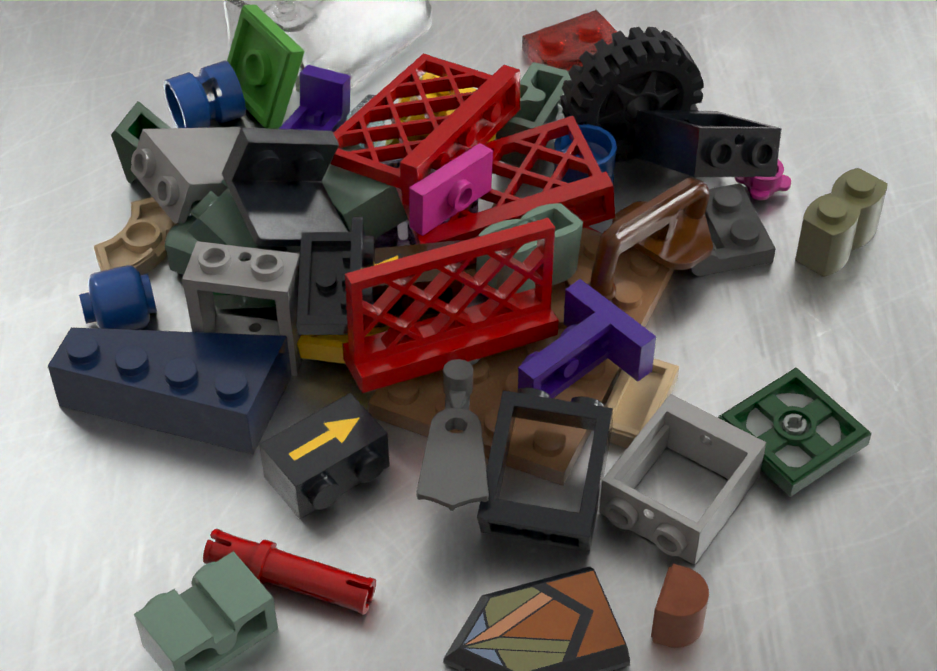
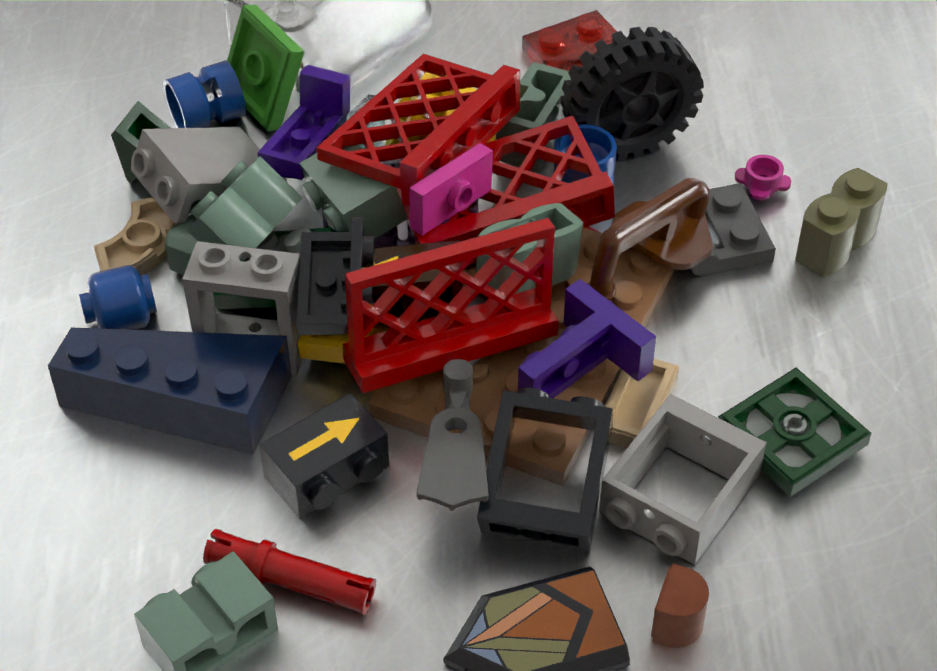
(280, 185): black bracket -> none
(706, 143): black window -> none

